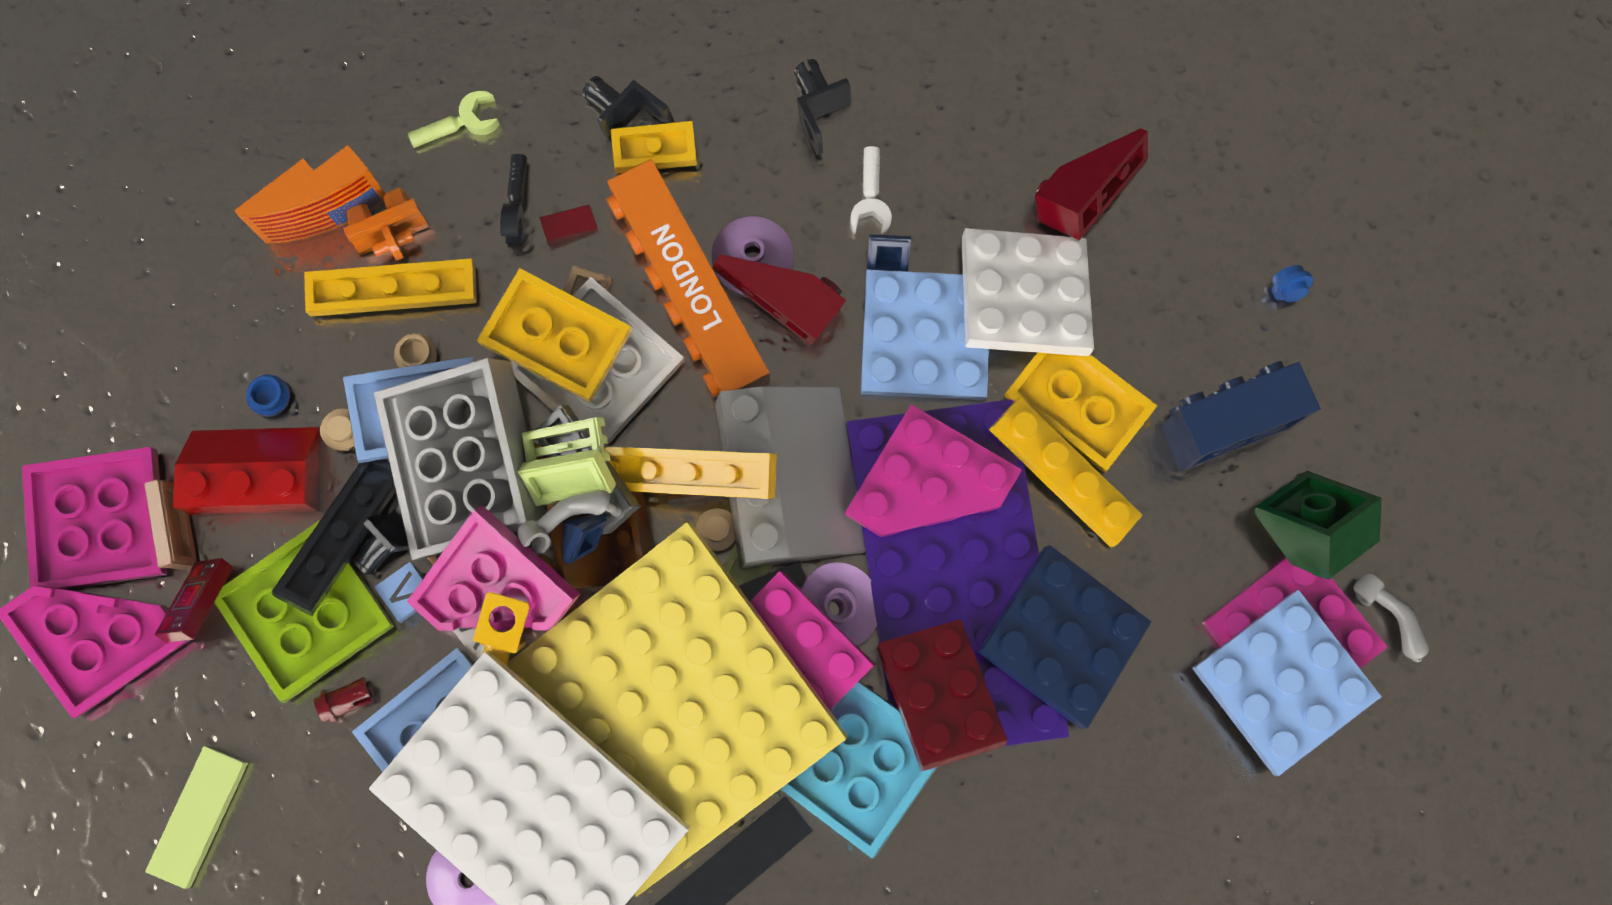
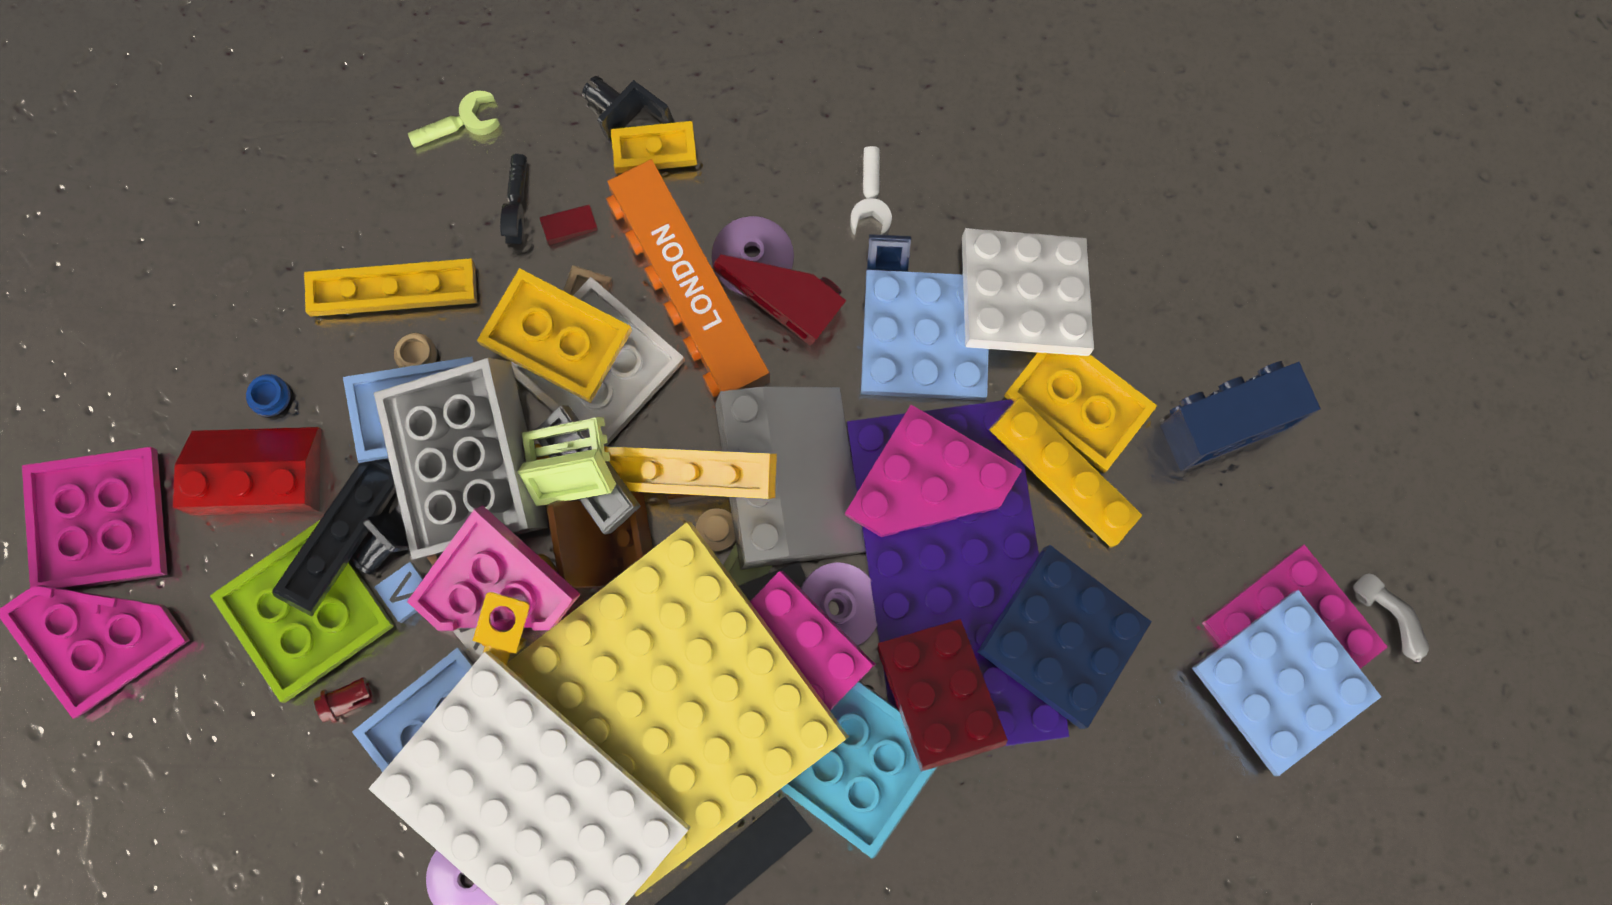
(169, 527): medium nougat tile -> none
(194, 600): dark red tile -> none
(196, 817): yellowish green tile -> none
(310, 201): orange slope -> none
(337, 430): tan plate -> none
(386, 229): orange hips -> none
(581, 536): dark blue slope -> none
(590, 502): light grey piece -> none
(819, 99): black bracket -> none
(1089, 184): dark red slope -> none
(1291, 283): blue plate -> none
(1321, 523): dark green slope -> none

